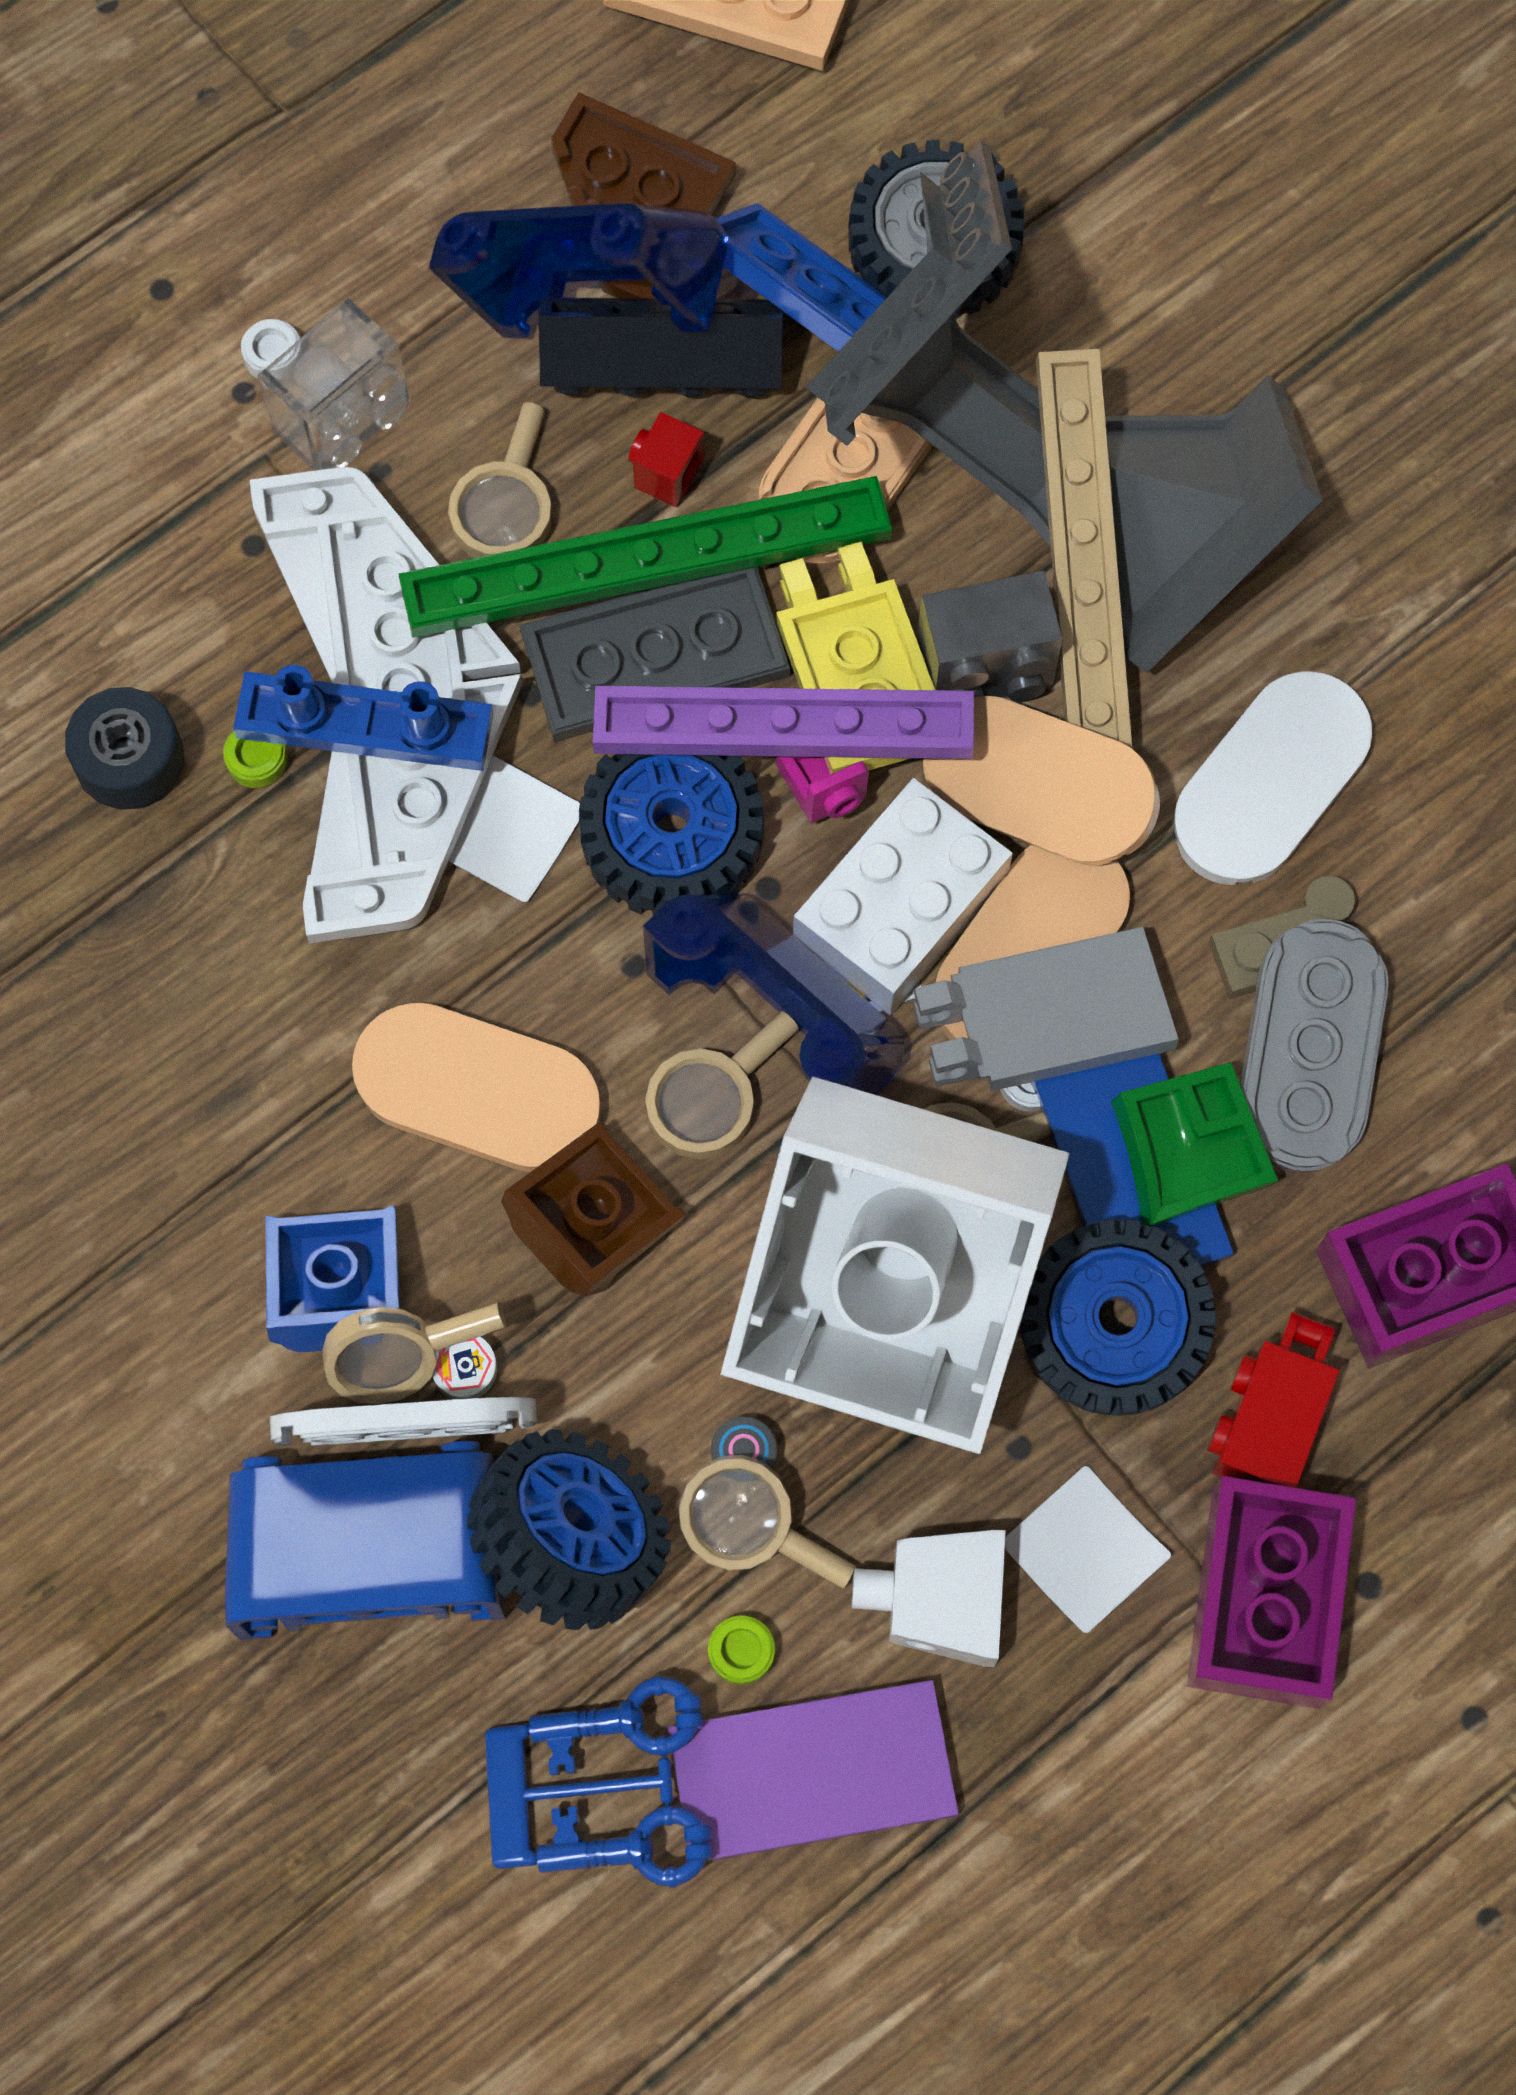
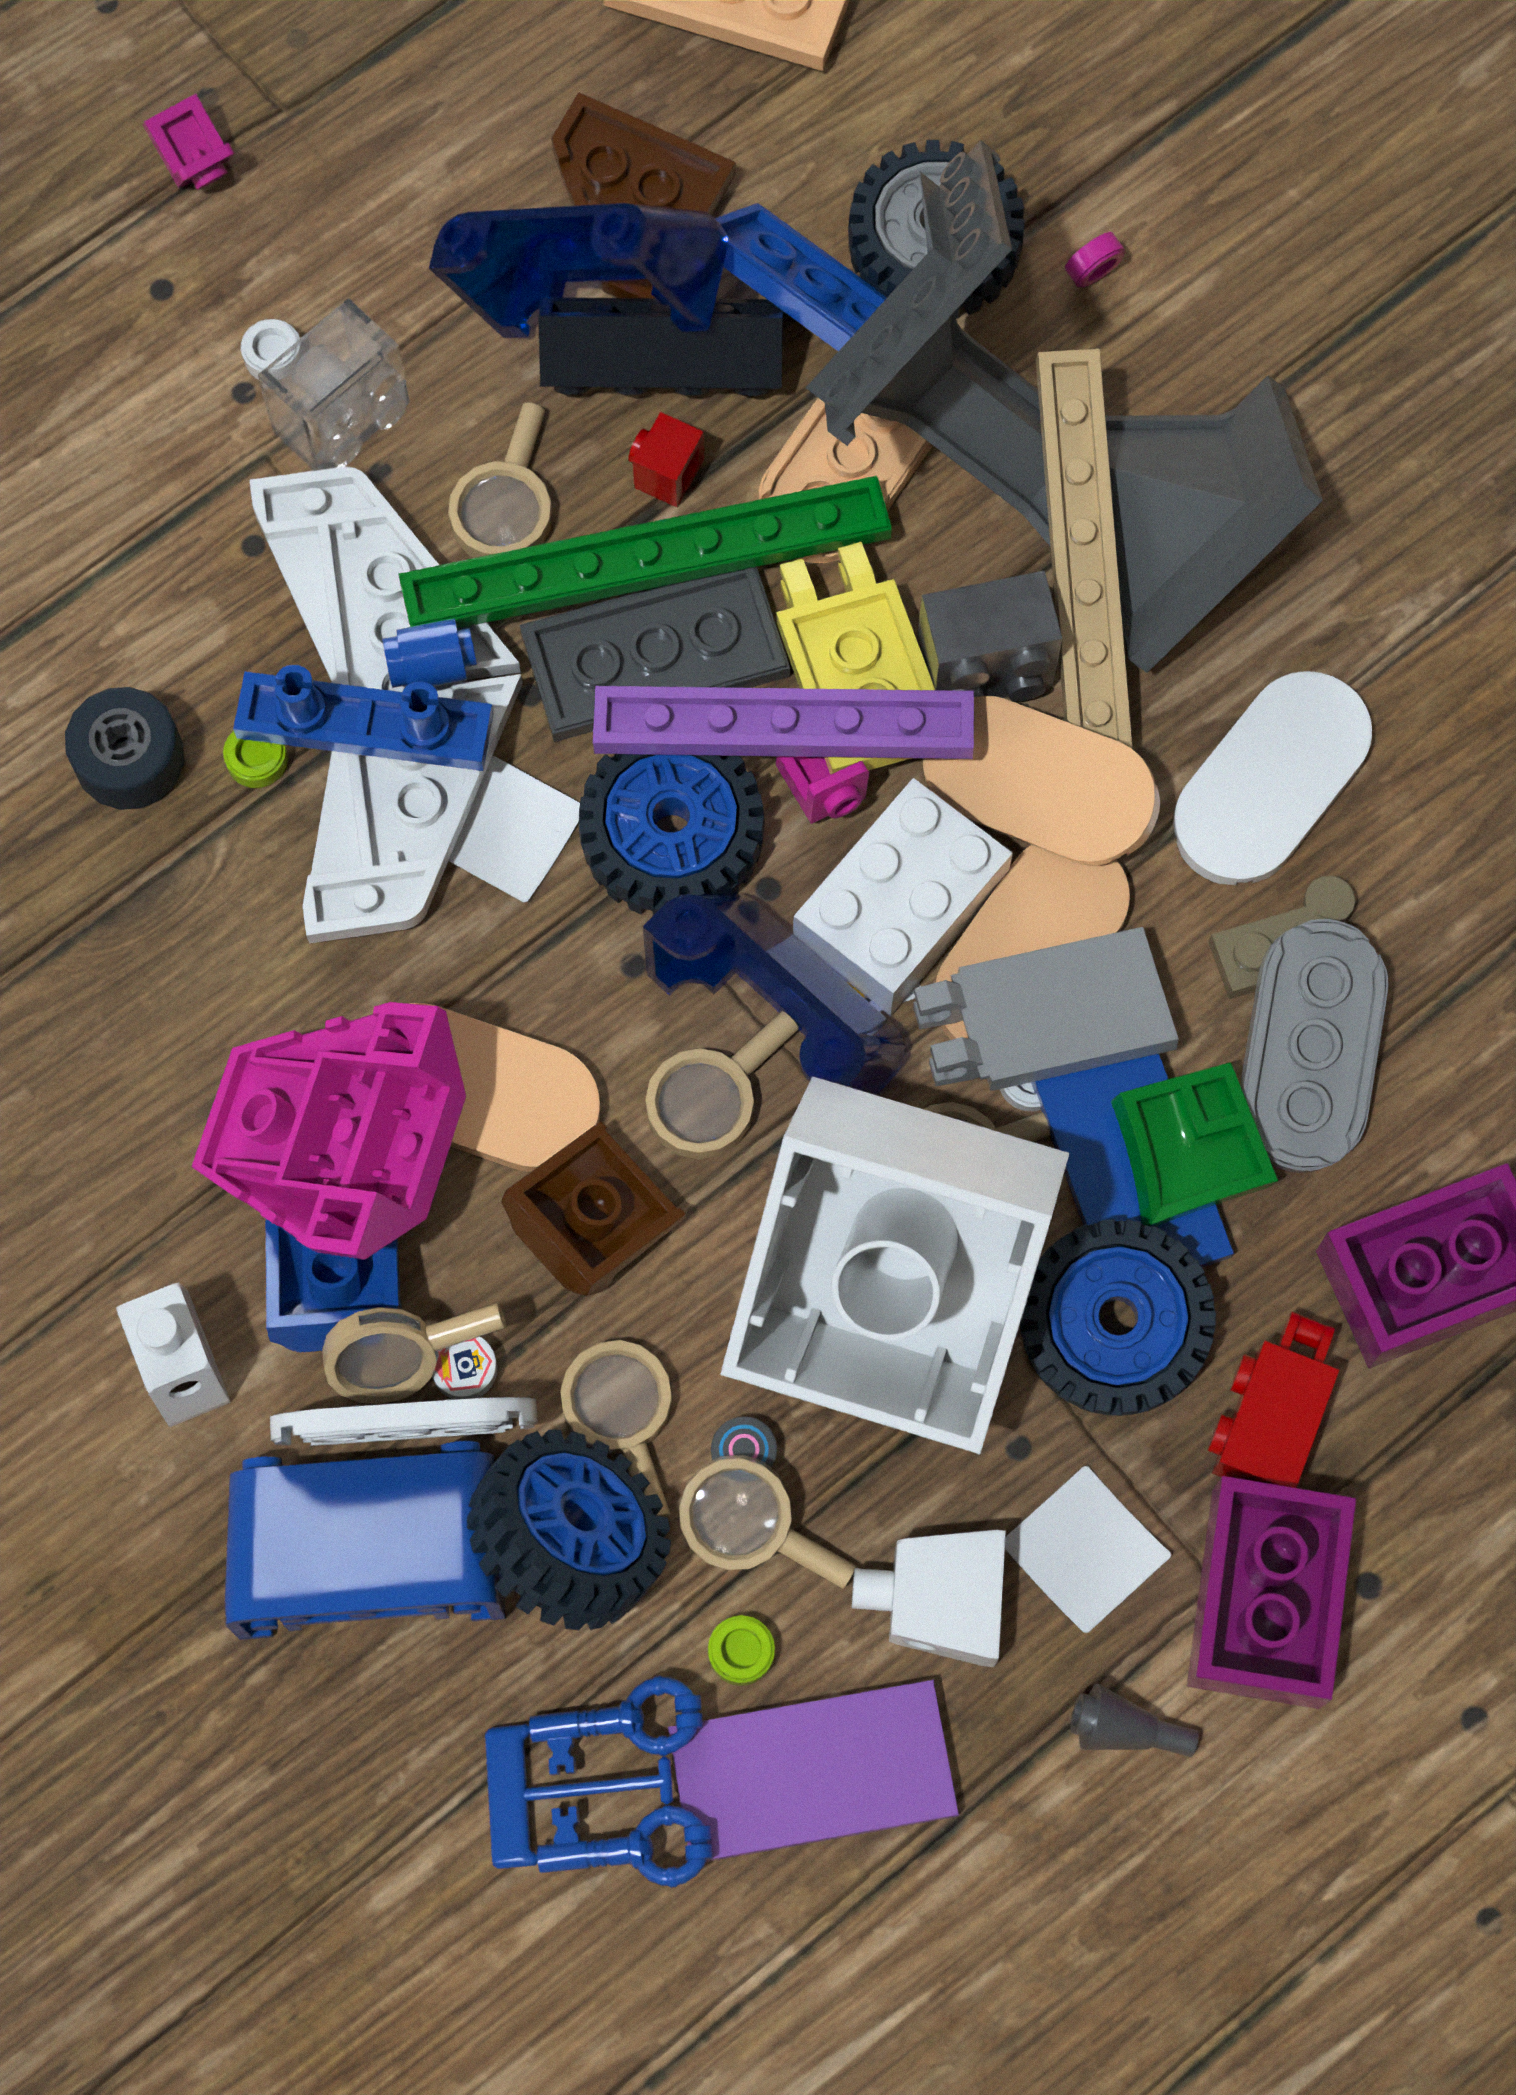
(172, 1351): none -> white torso
(189, 143): none -> dark pink bracket
(339, 1127): none -> dark pink wedge
(429, 654): none -> blue brick
(622, 1399): none -> piece
(1095, 260): none -> dark pink tile
(1115, 1723): none -> flat silver cone

